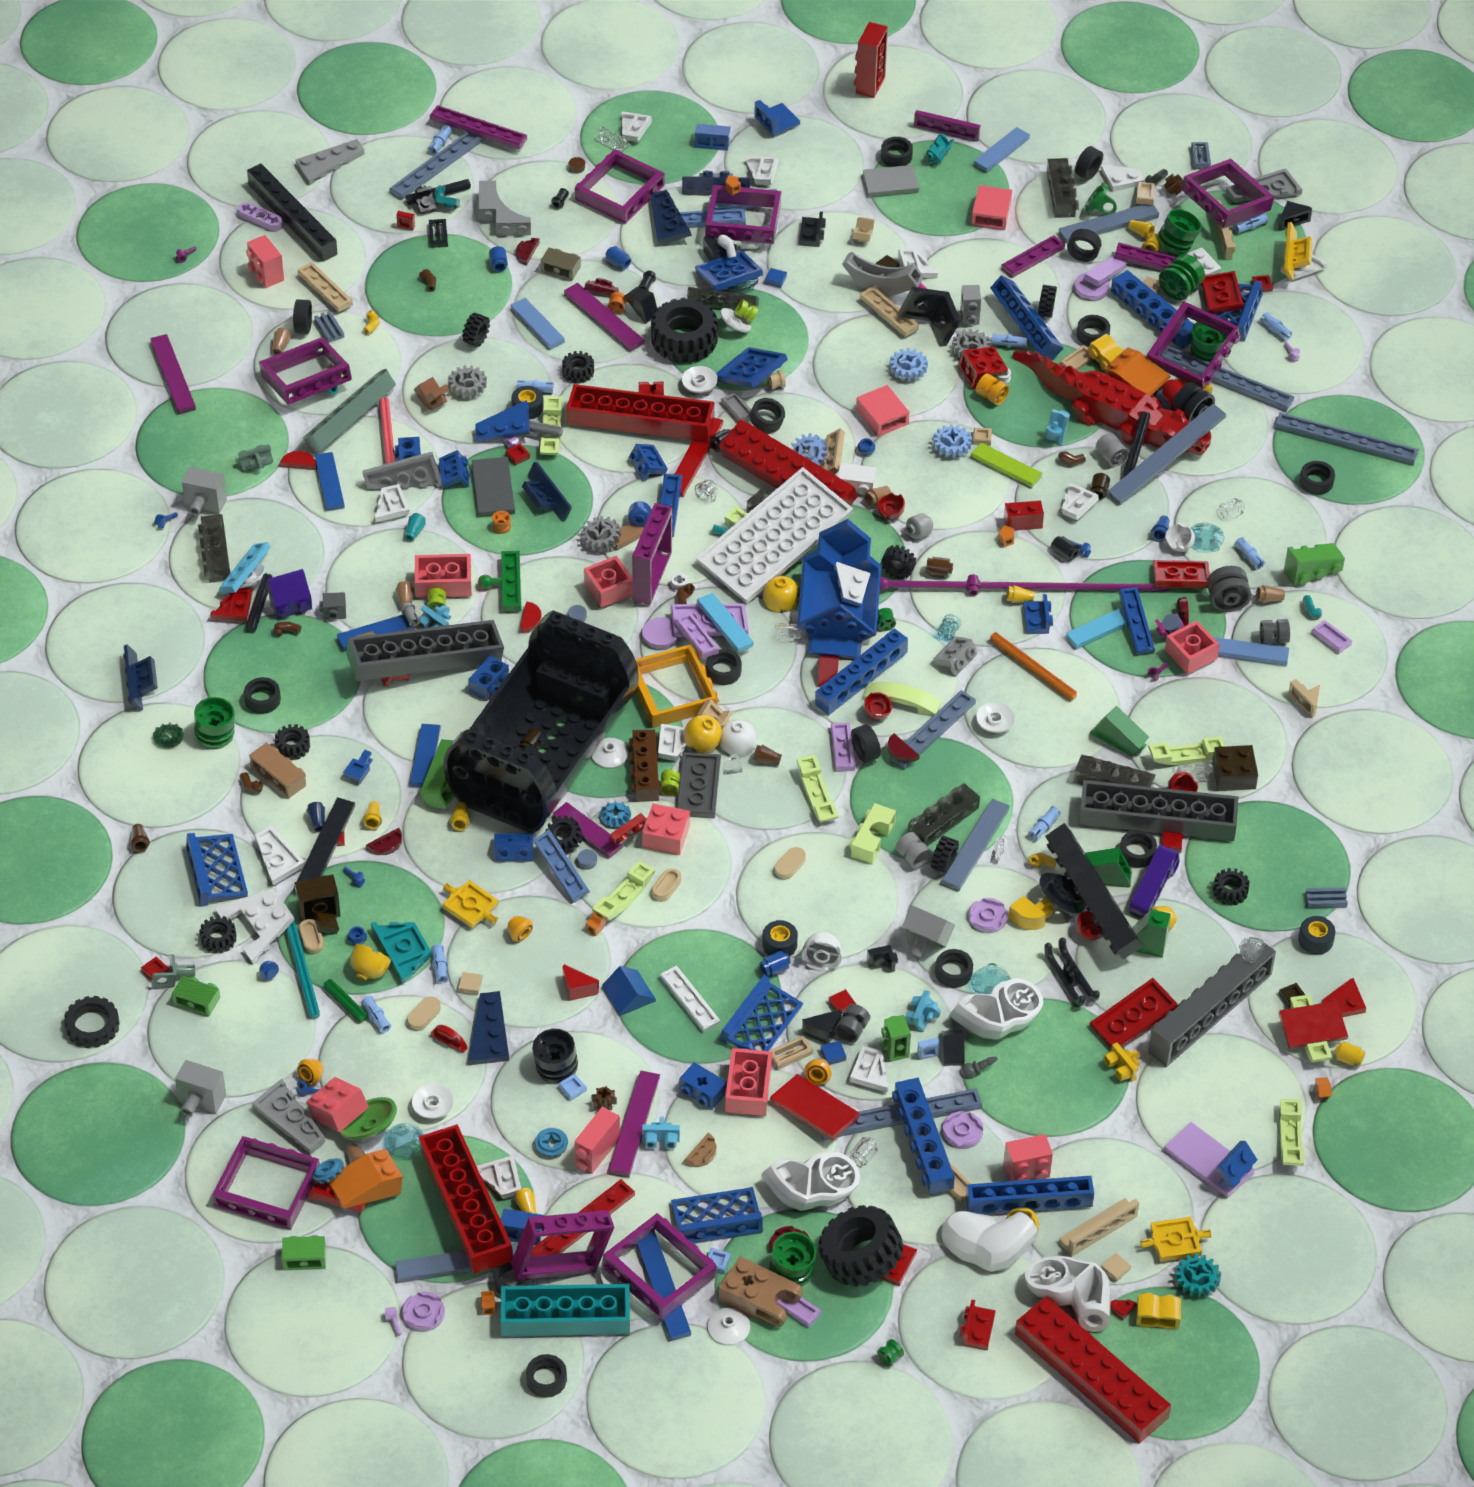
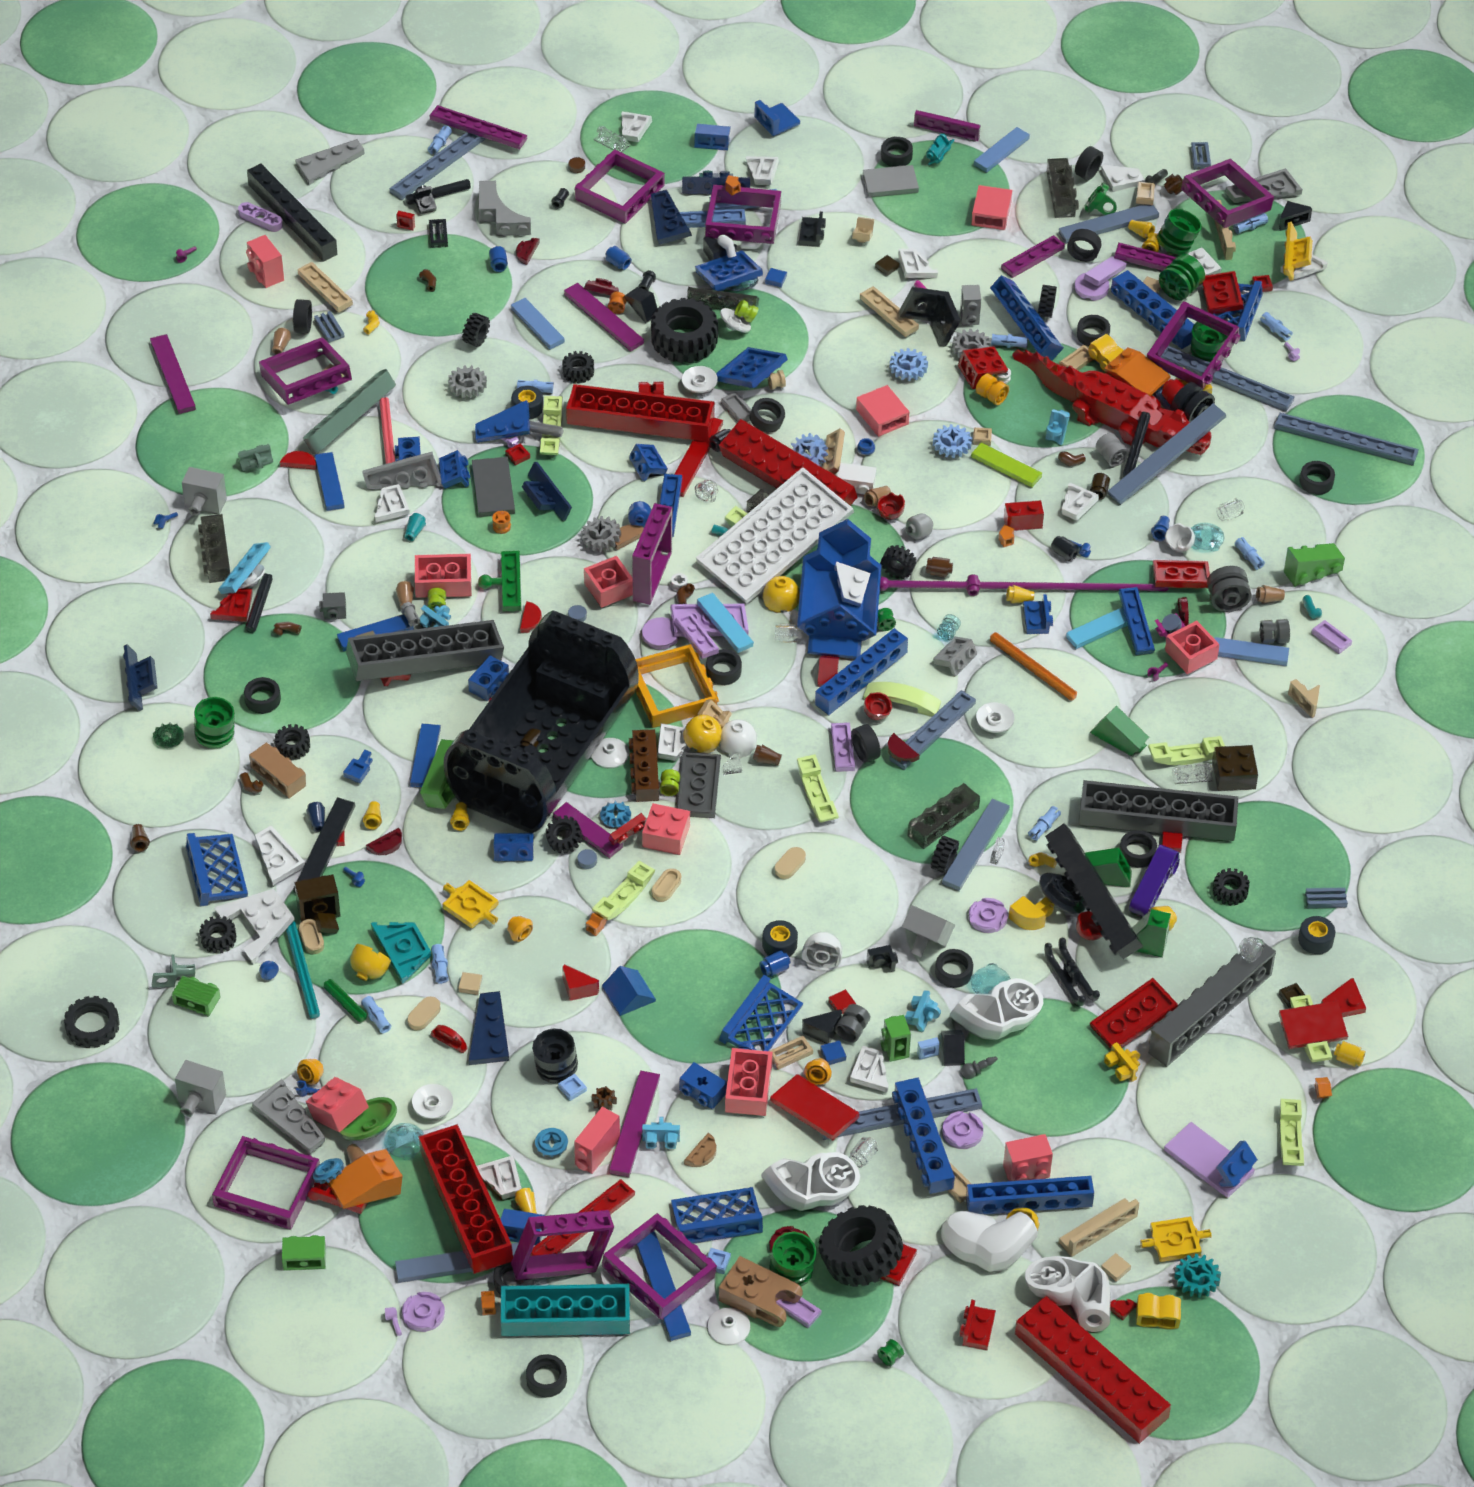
(154, 966): red tile -> none
(289, 594): dark purple slope -> none
(357, 935): blue plate -> none
(431, 394): dark orange brick -> none
(448, 201): teal bracket -> none
(560, 263): dark tan brick -> none
(561, 866): medium blue tile -> none
(689, 999): white tile -> none
(871, 59): red brick -> none
(877, 821): yellowish green arch -> none
(888, 279): light grey arch -> none
(913, 849): light grey wheel -> none
(1106, 771): clear smoke brick -> none
(1183, 781): red hair -> none

